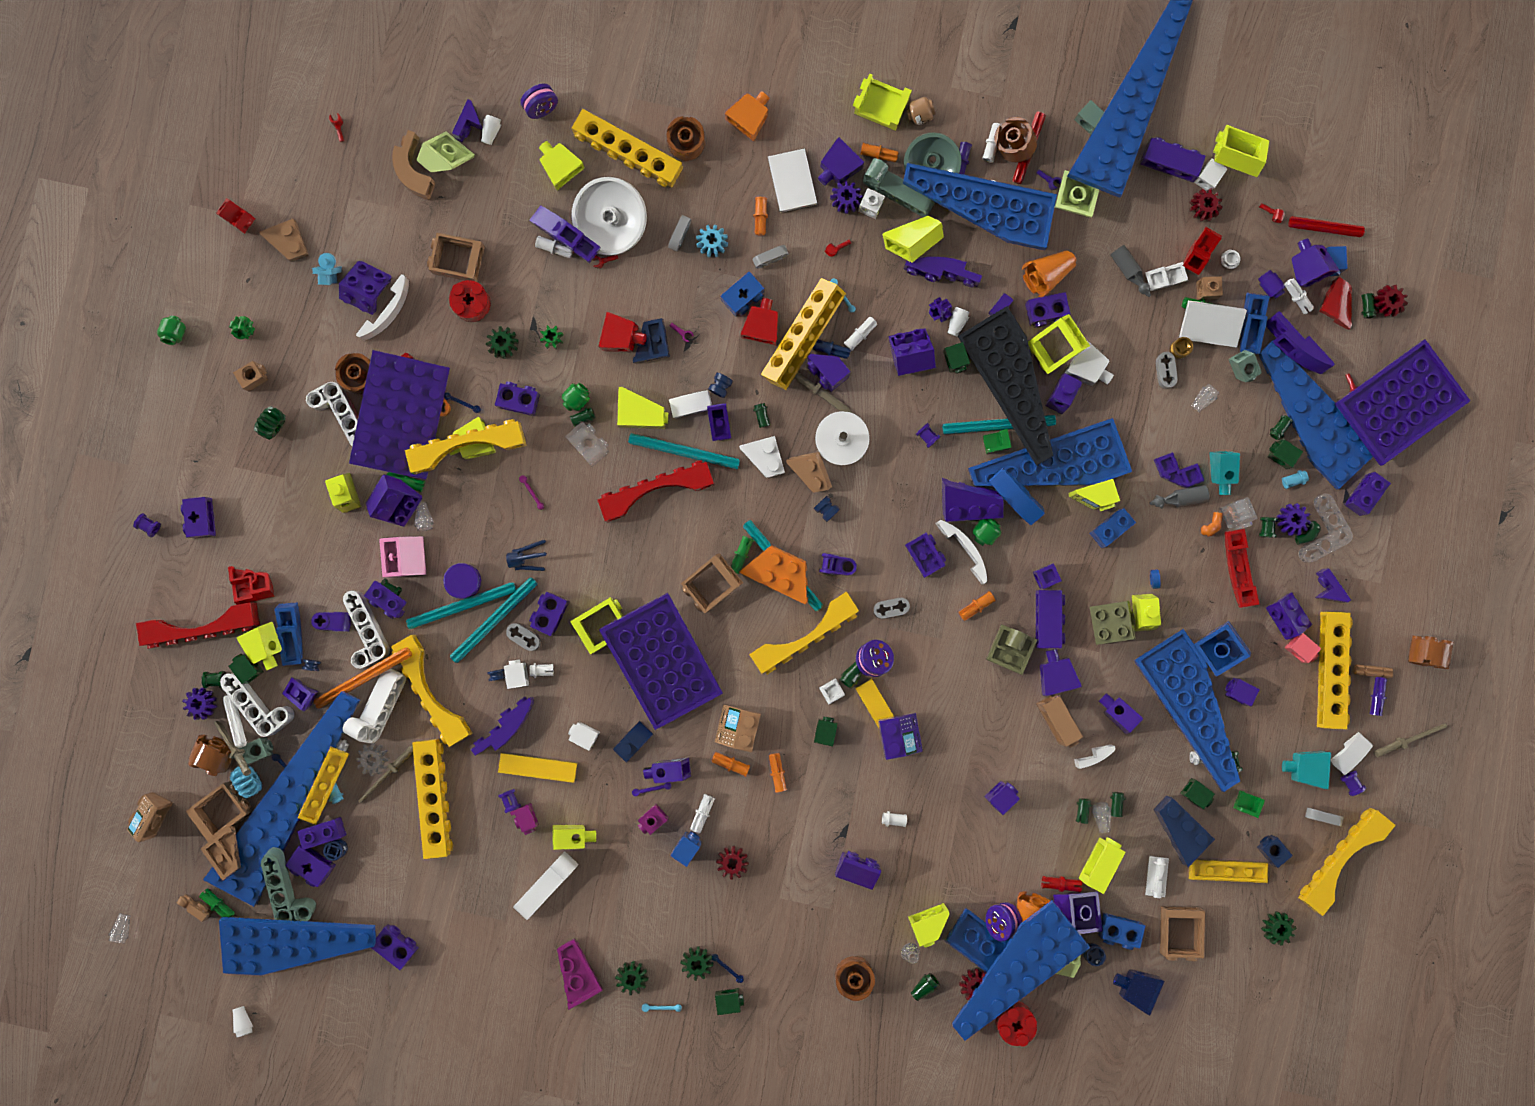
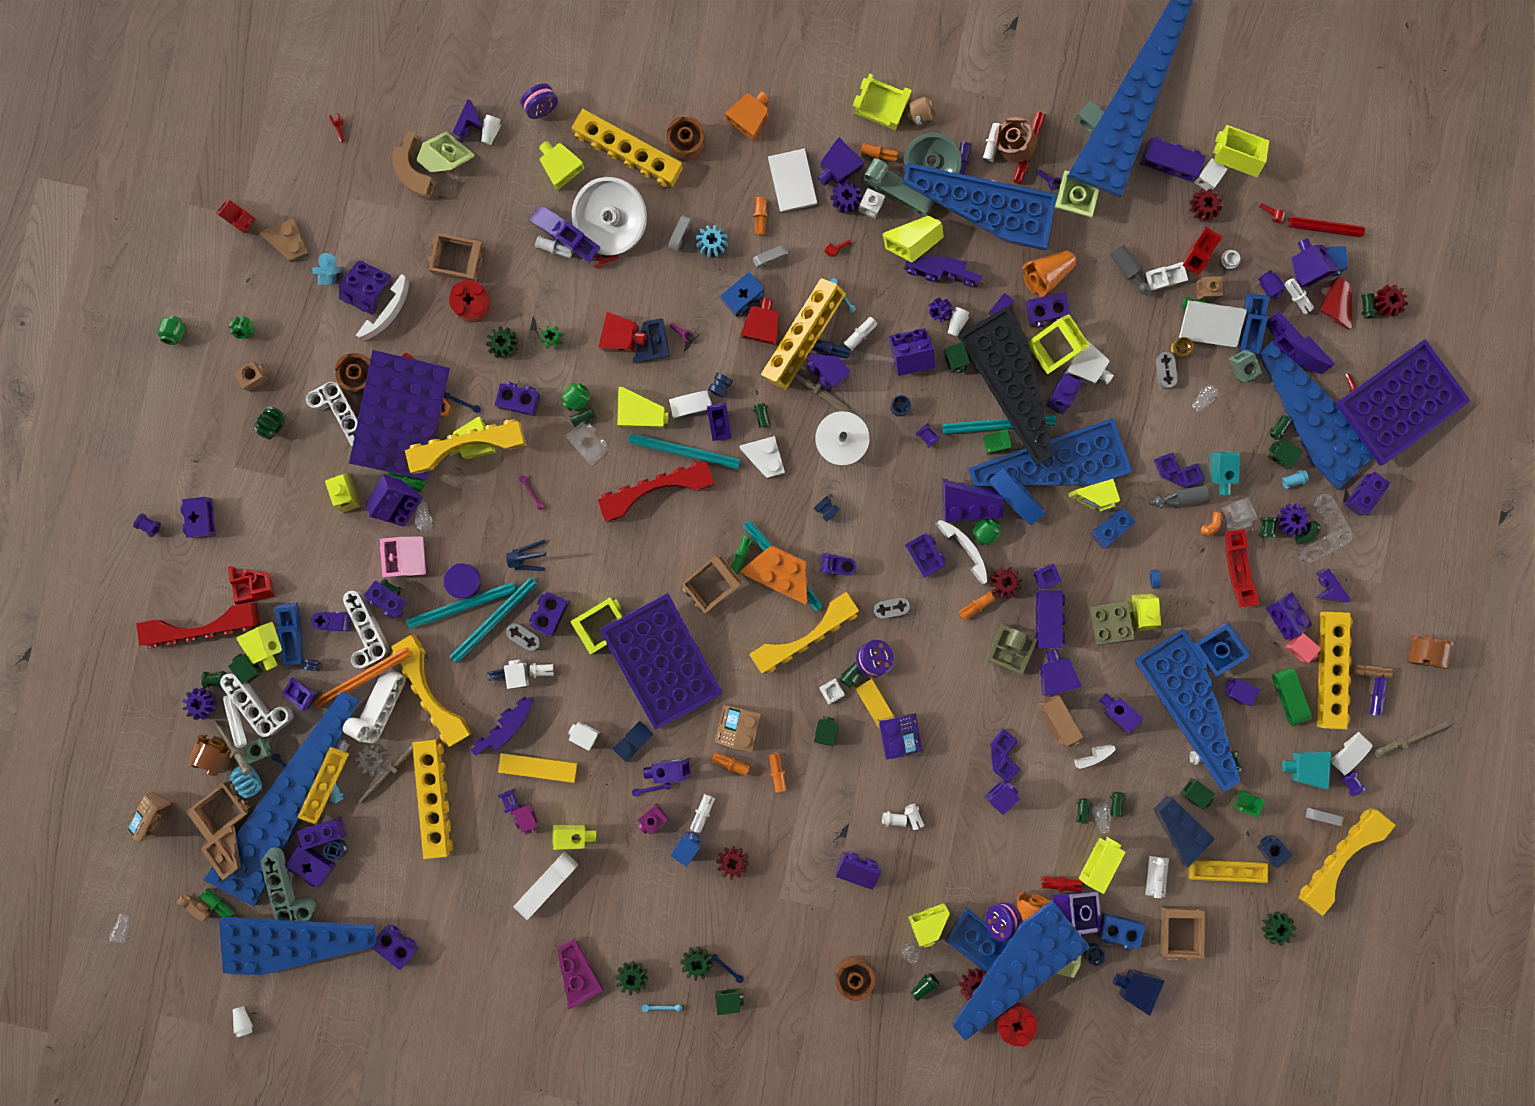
(811, 471): medium nougat wing -> none
(900, 402): none -> dark blue wheel
(913, 815): none -> white pin
(1000, 747): none -> dark purple tile
(1009, 588): none -> dark red gear
(1291, 696): none -> green beam

